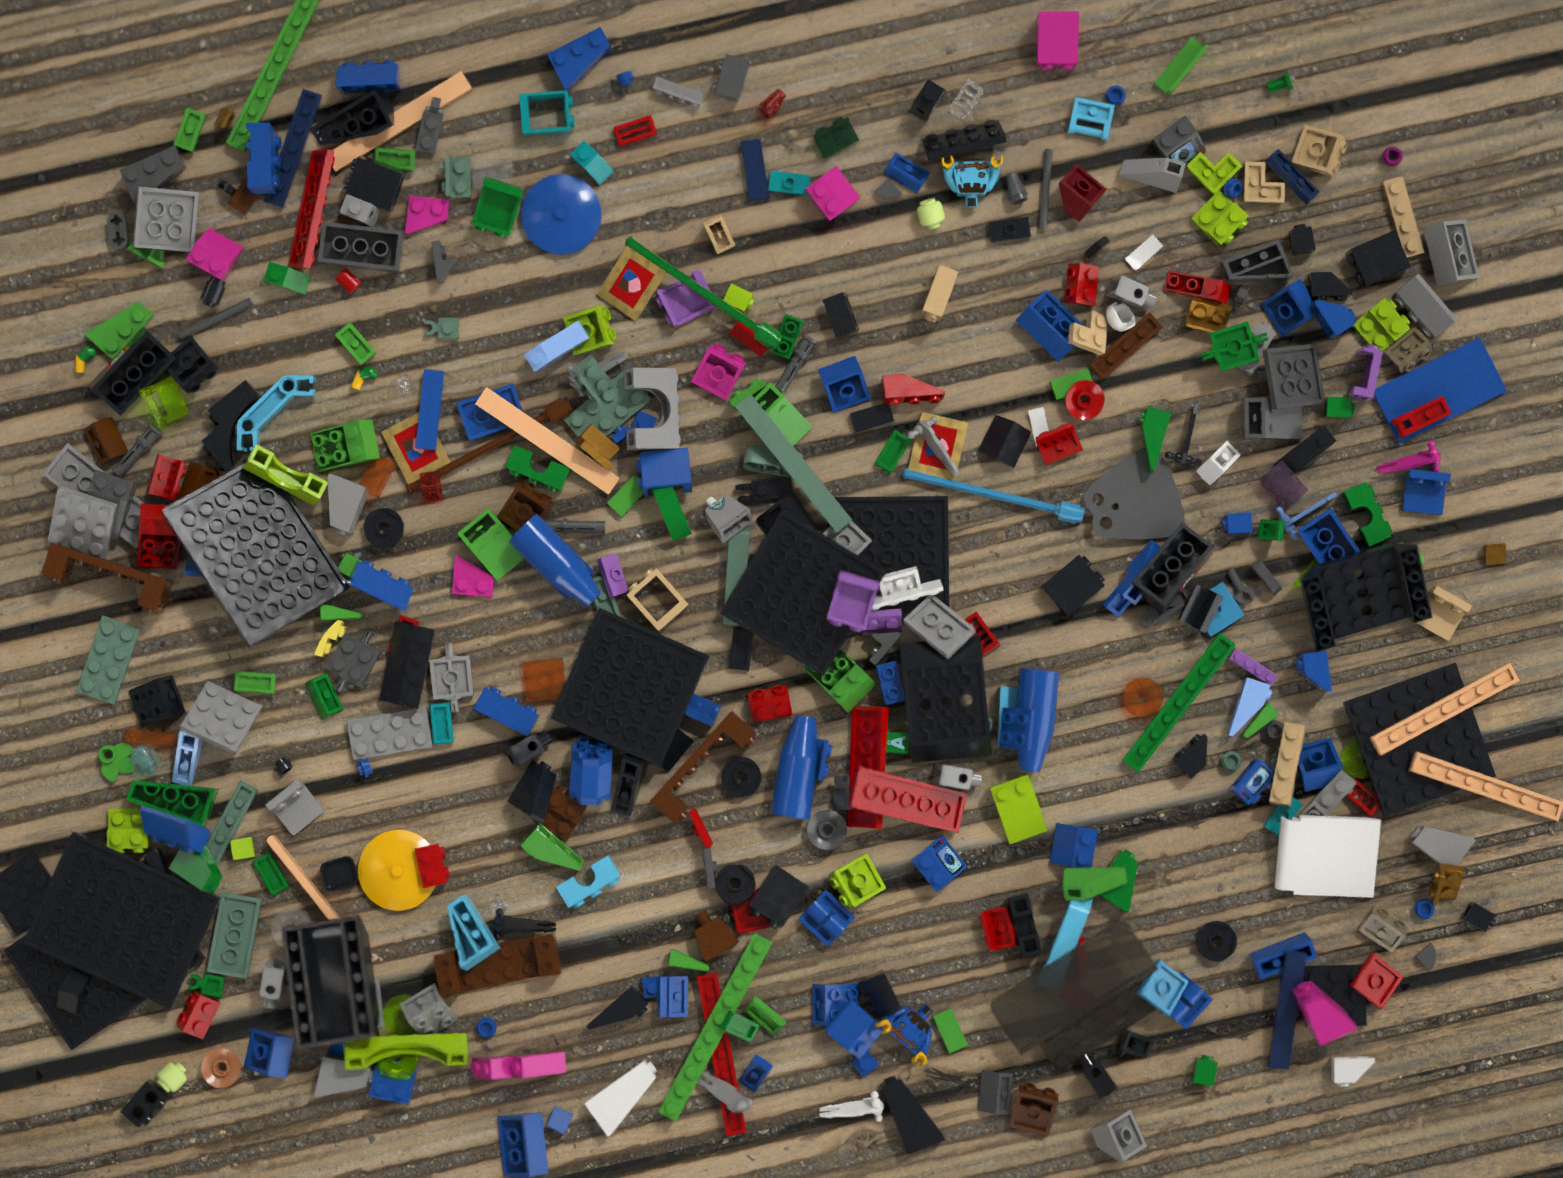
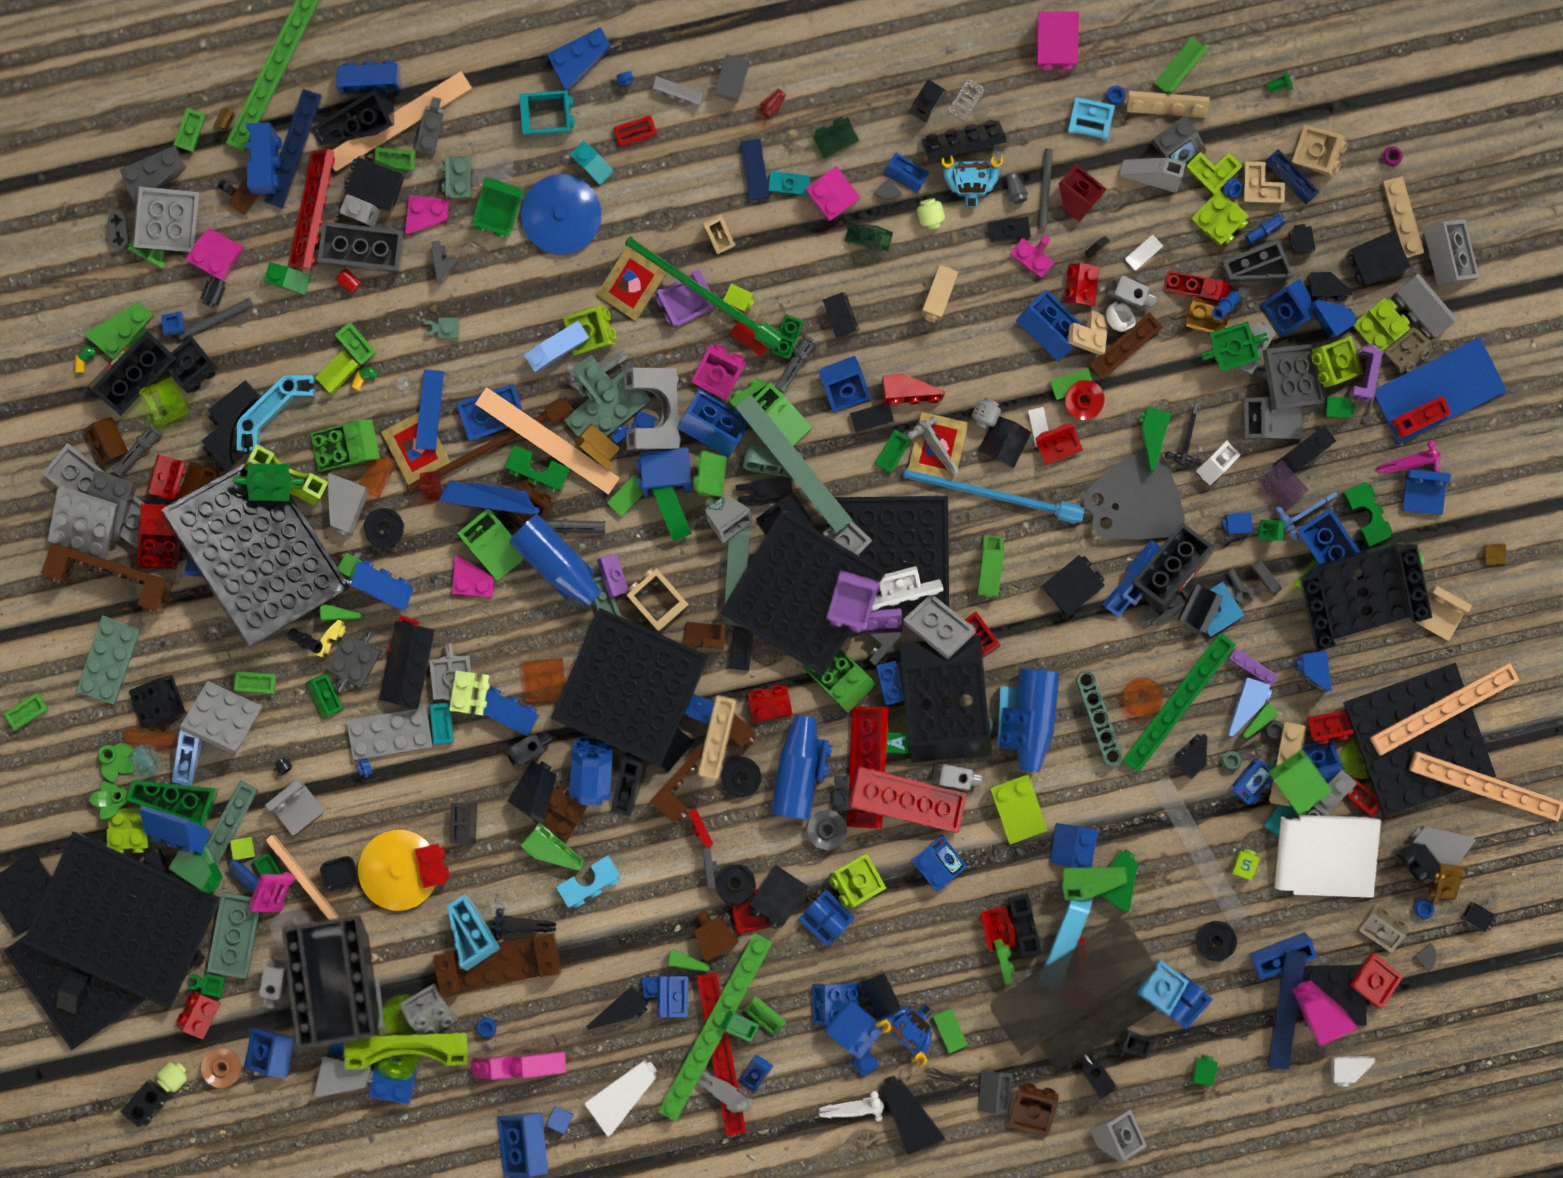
(26, 711): none -> bright green plate
(106, 799): none -> bright green plate
(173, 323): none -> blue plate
(243, 875): none -> blue slope
(266, 892): none -> dark pink plate
(268, 481): none -> green plate
(305, 640): none -> black pin
(337, 372): none -> lime panel
(463, 823): none -> black hinge
(464, 690): none -> yellowish green plate
(488, 497): none -> blue wedge
(704, 635): none -> reddish brown panel
(711, 474): none -> bright green slope
(713, 423): none -> blue slope
(717, 737): none -> tan plate
(868, 236): none -> clear green slope
(986, 413): none -> light grey head
(991, 566): none -> bright green slope
(1003, 954): none -> bright green plate
(1032, 256): none -> dark pink plate
(1106, 726): none -> sand green beam
(1168, 104): none -> tan plate
(1199, 850): none -> clear tile
(1226, 305): none -> blue pin
(1245, 864): none -> lime brick
(1264, 229): none -> blue pin
(1300, 781): none -> bright green panel
(1329, 726): none -> red bracket
(1337, 362): none -> lime plate
(1367, 418): none -> dark grey hinge
(1418, 860): none -> black slope

